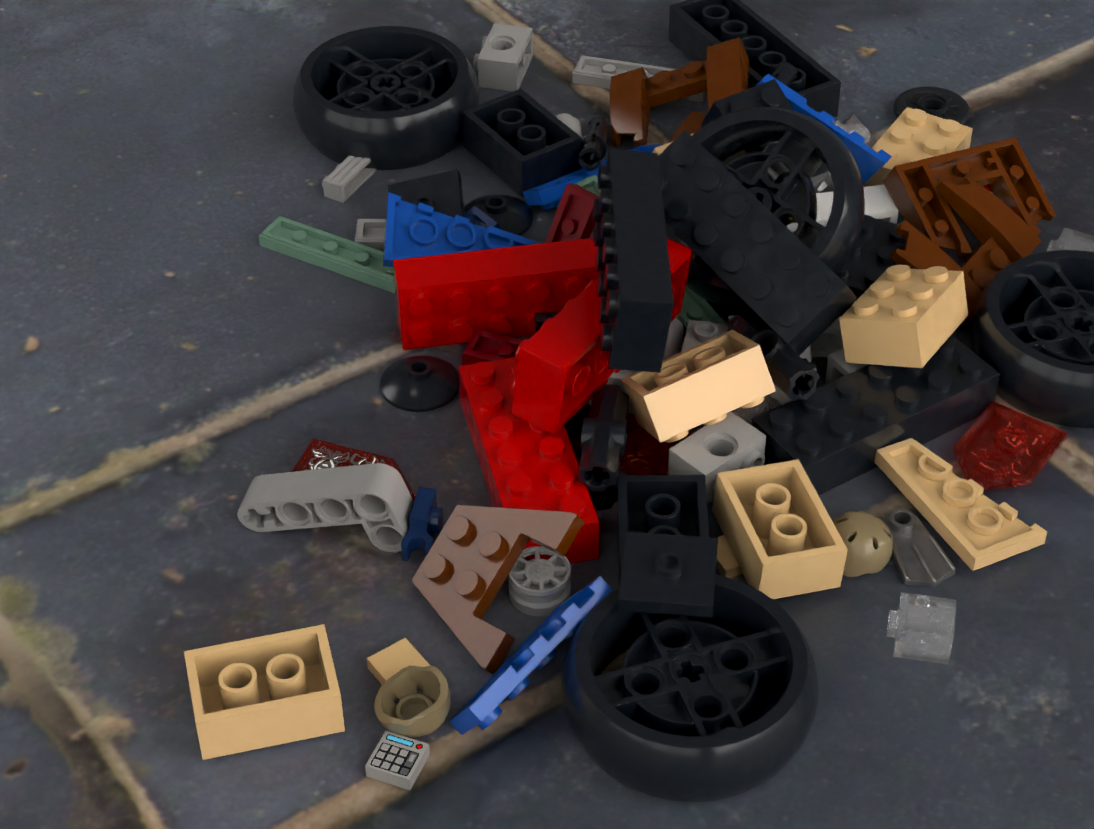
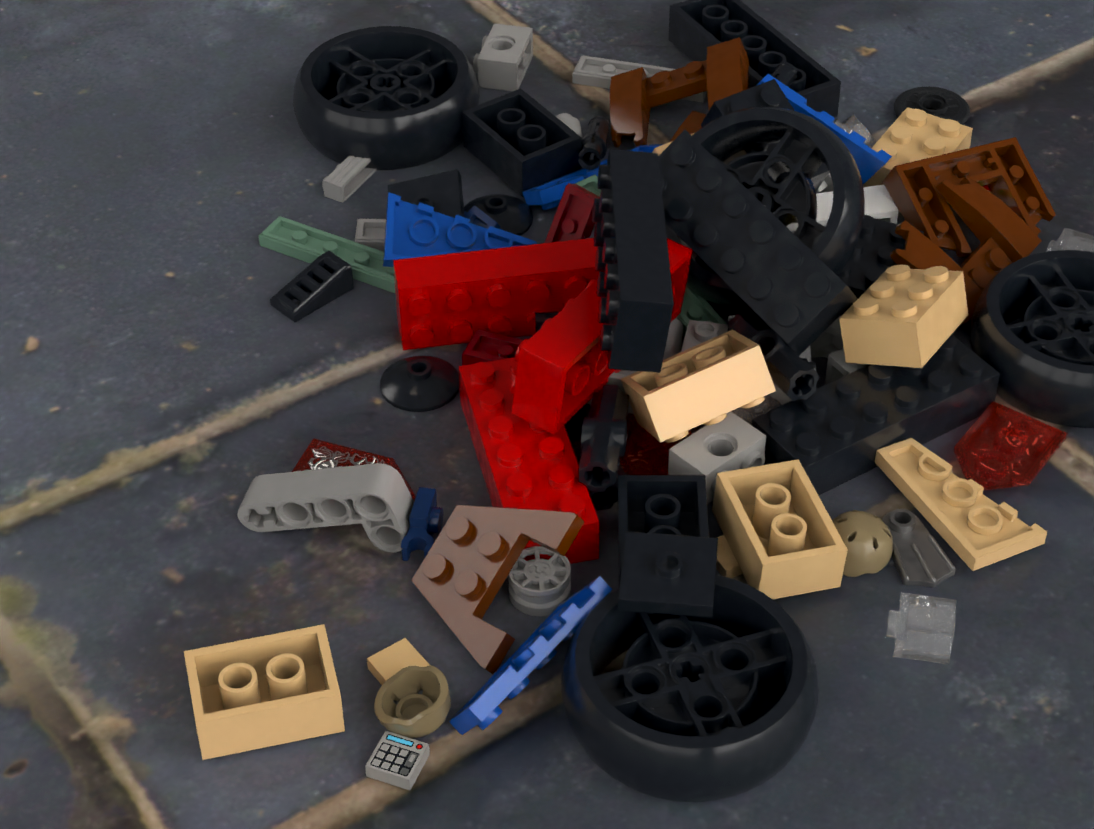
(324, 279): none -> black slope

